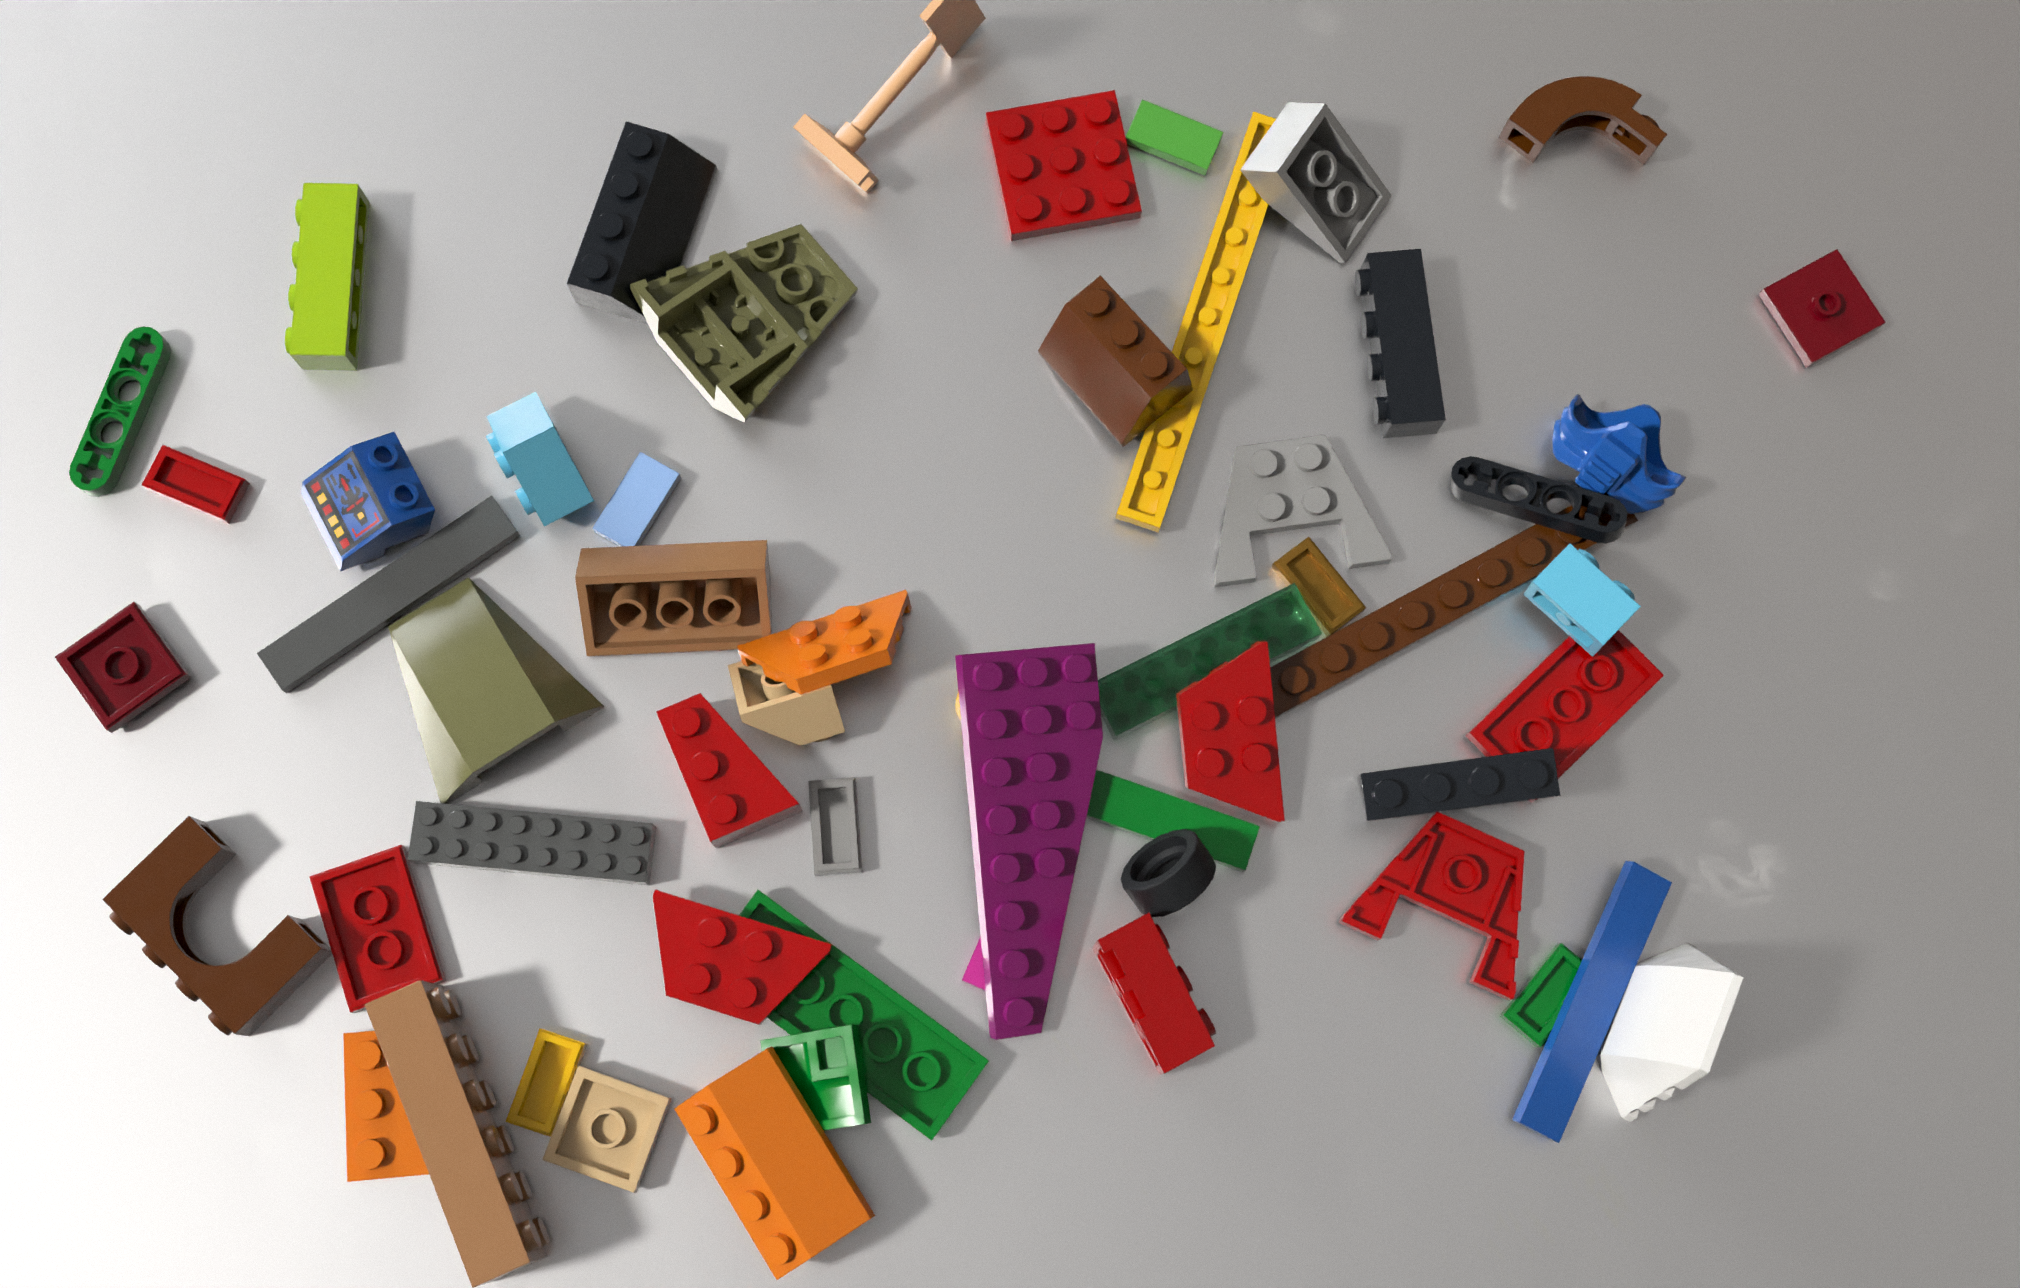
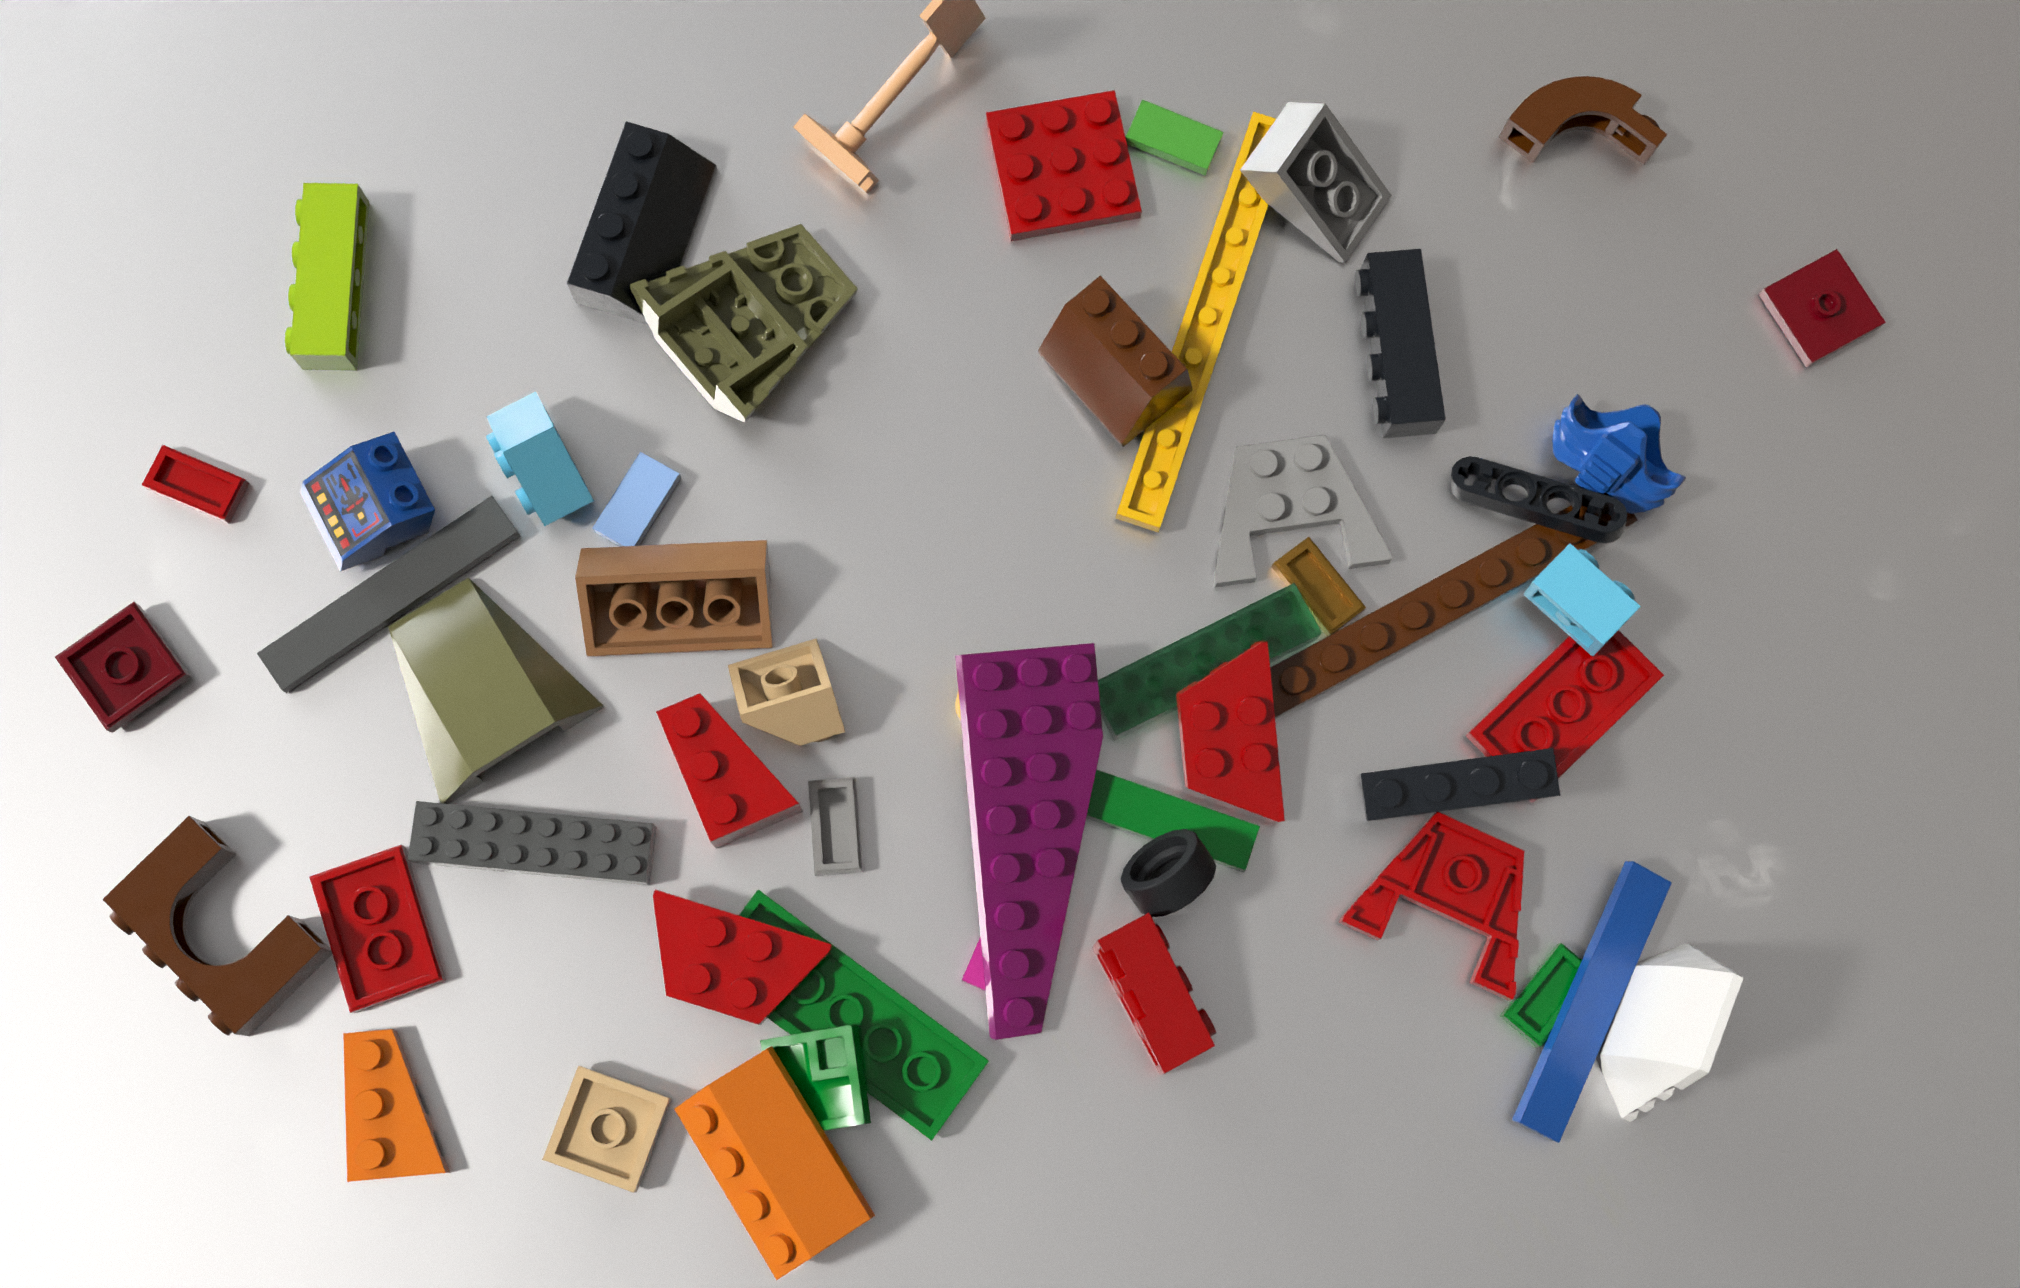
(129, 413): green beam -> none
(458, 1131): medium nougat brick -> none
(545, 1082): yellow tile -> none
(833, 646): orange wing -> none

